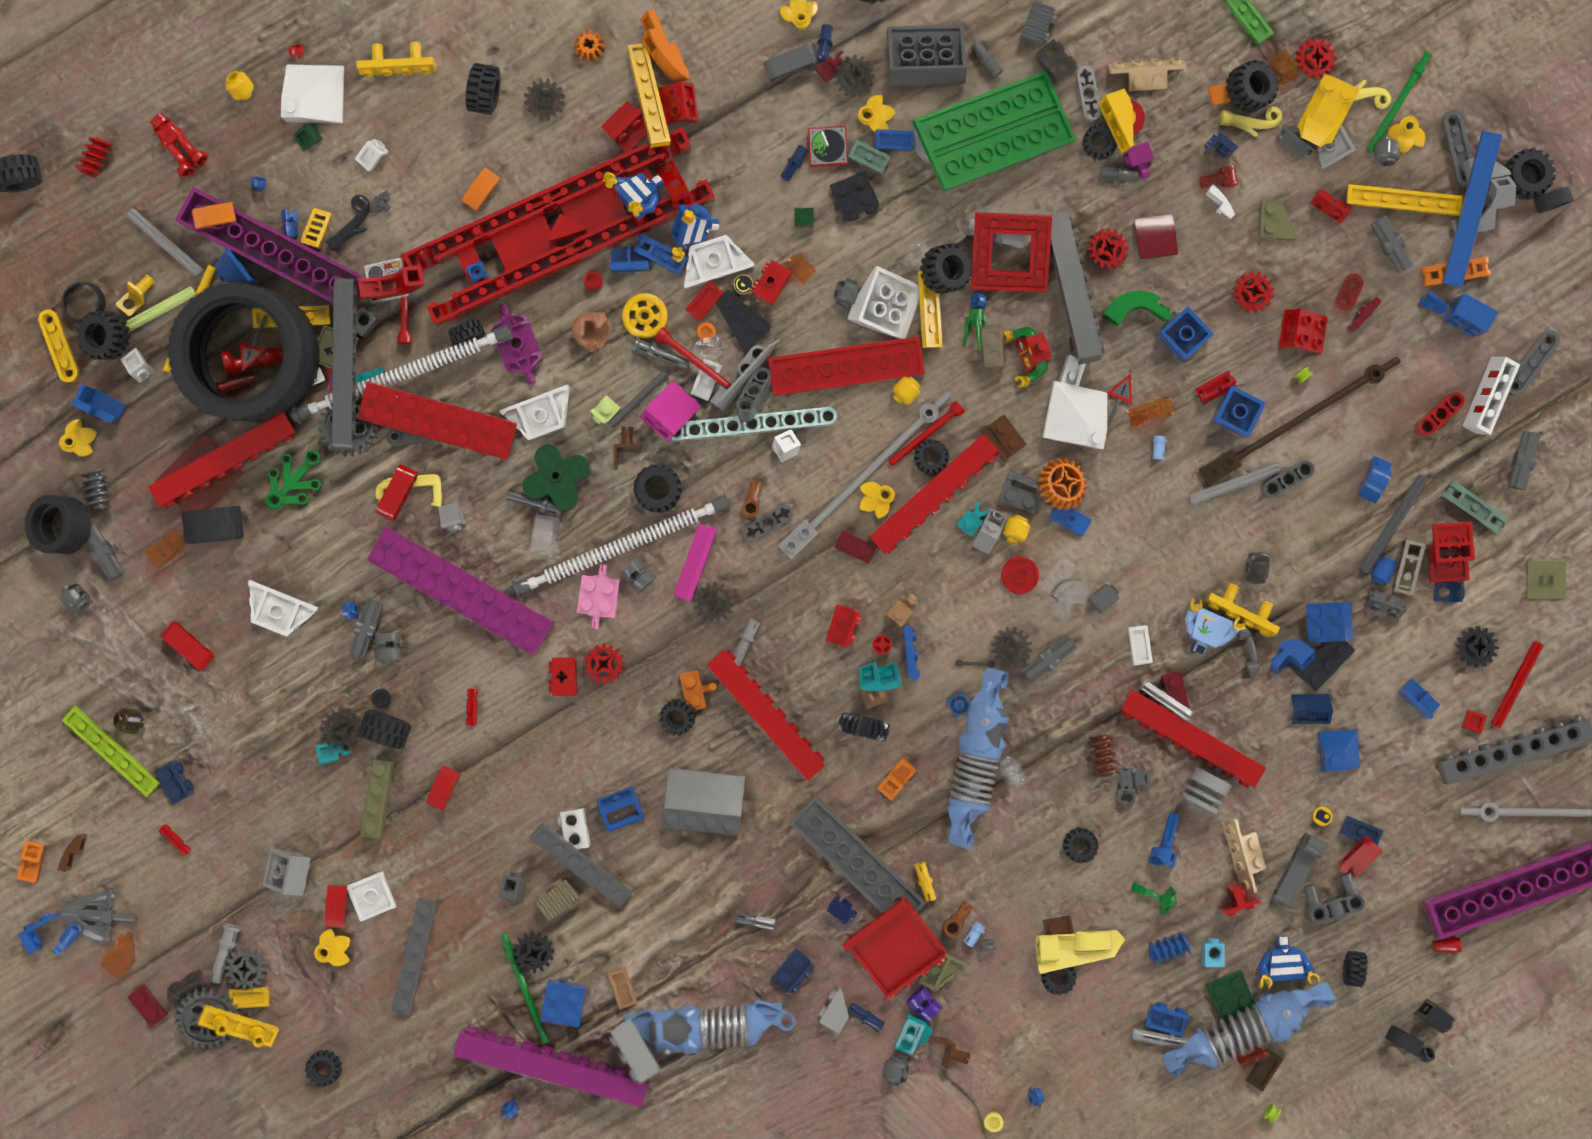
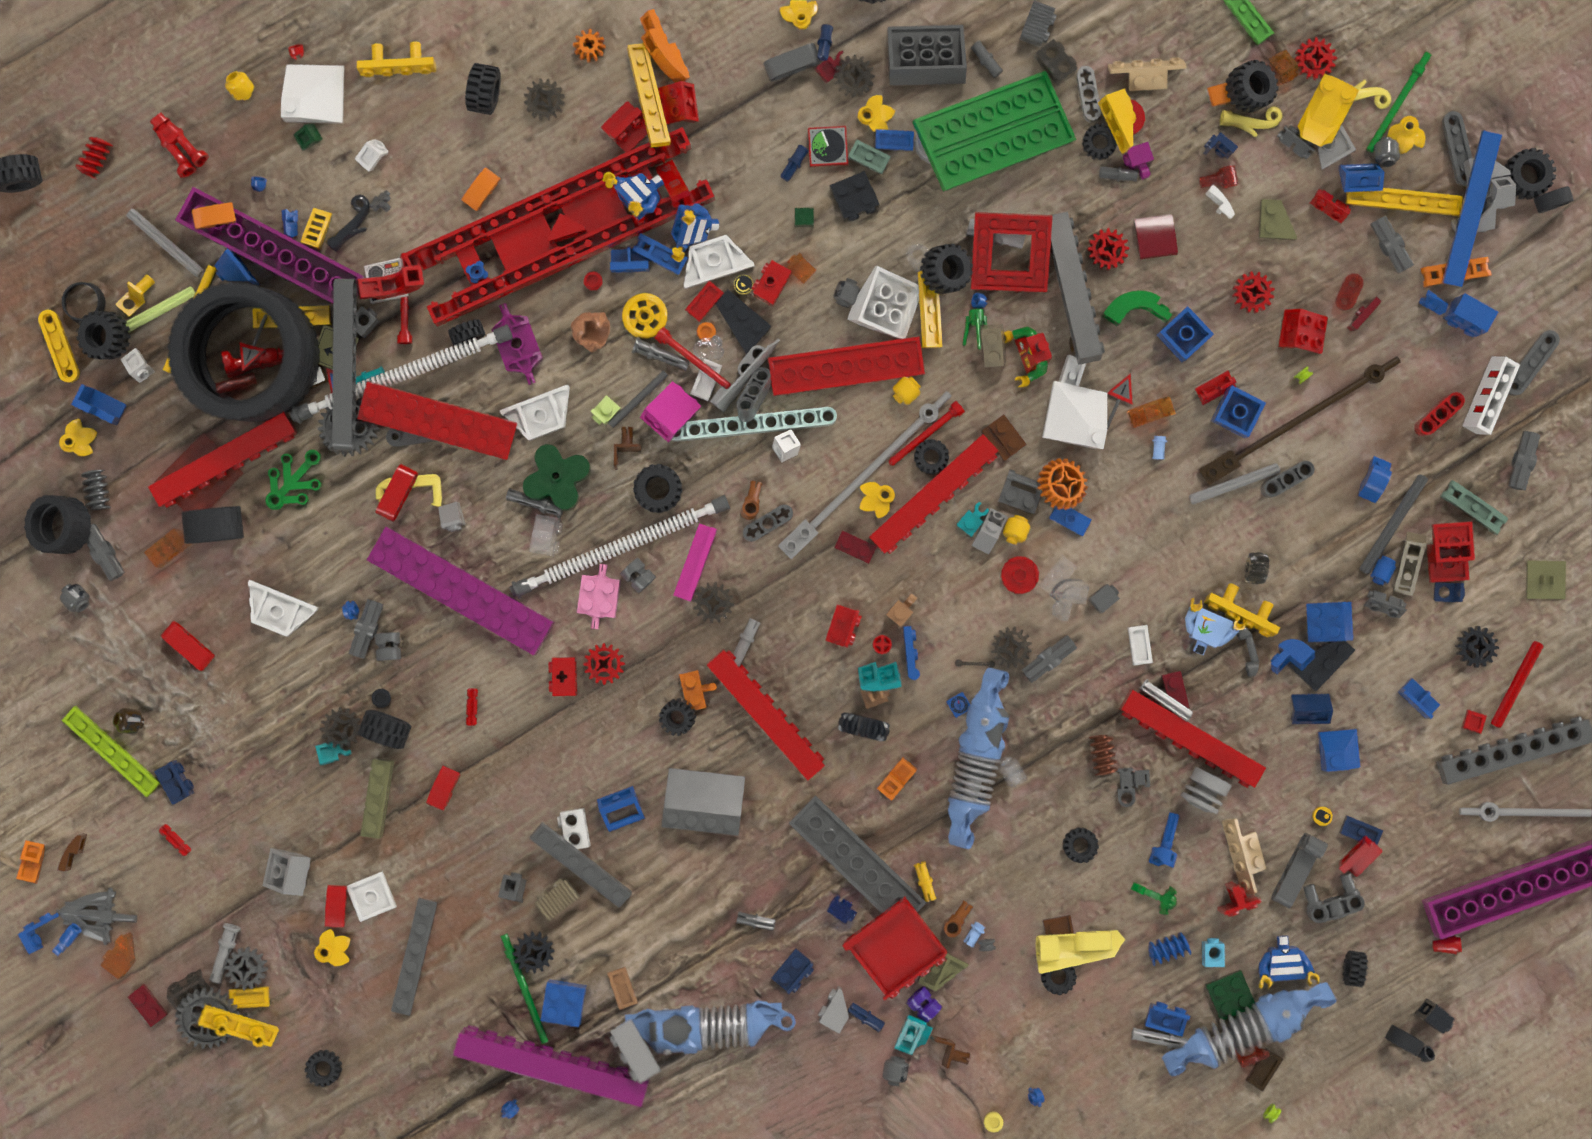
(1361, 177): none -> blue tile

